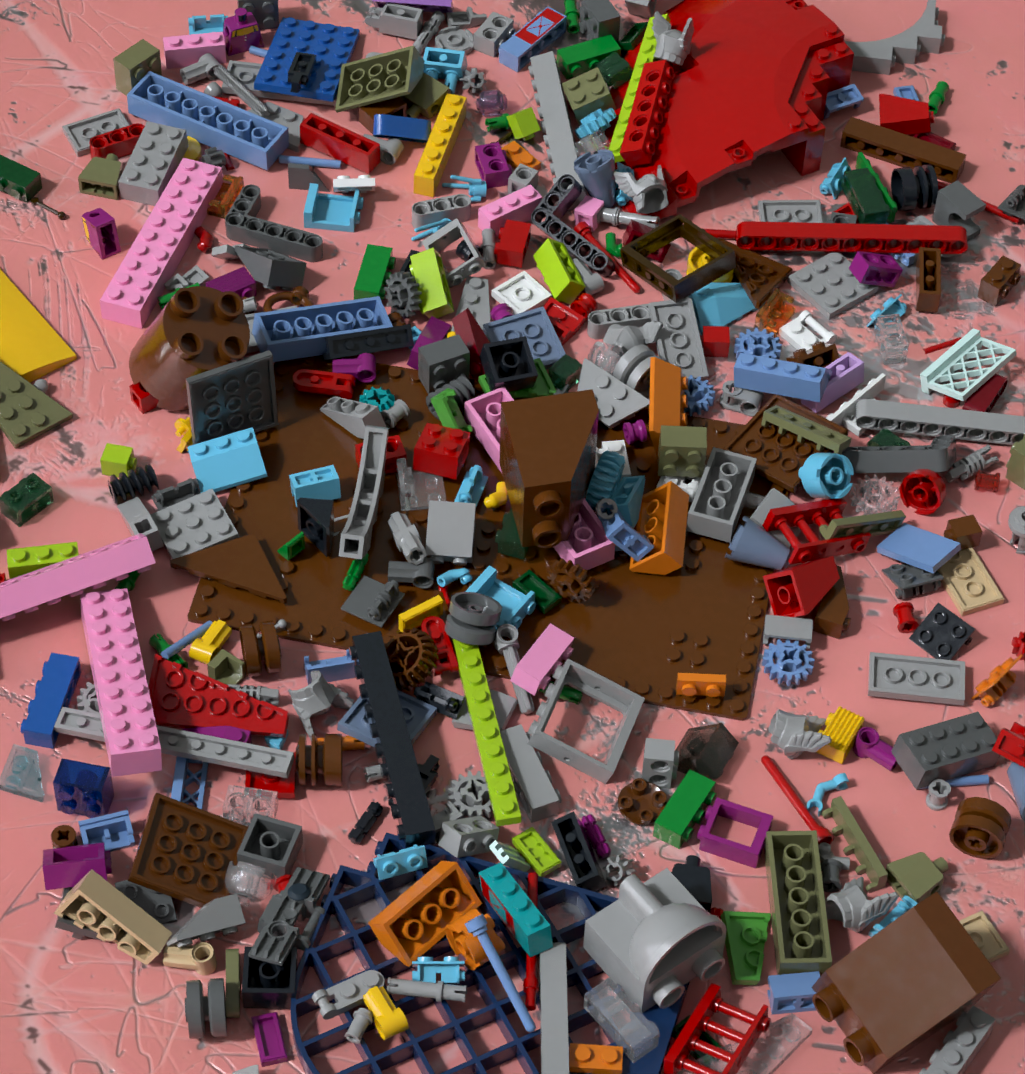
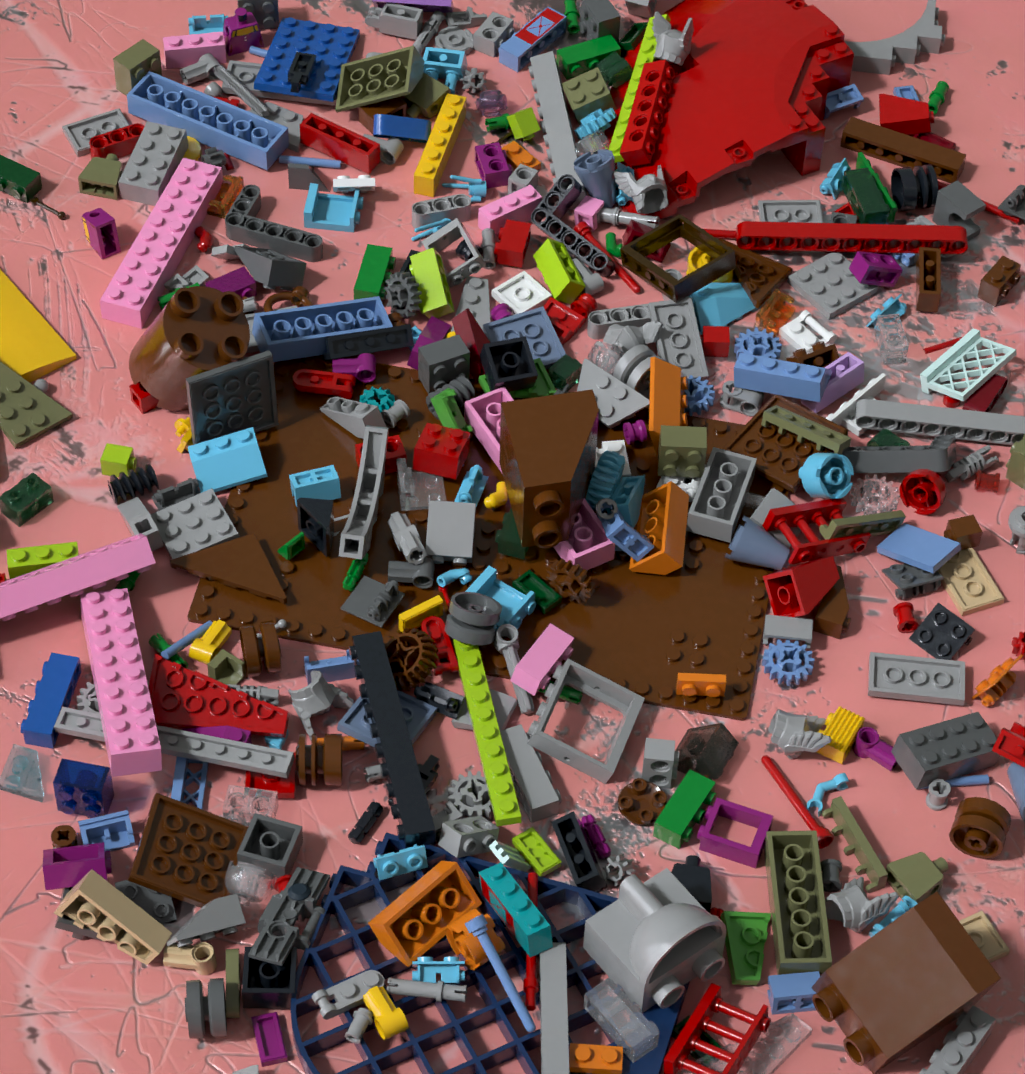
(825, 853): light grey arm -> none

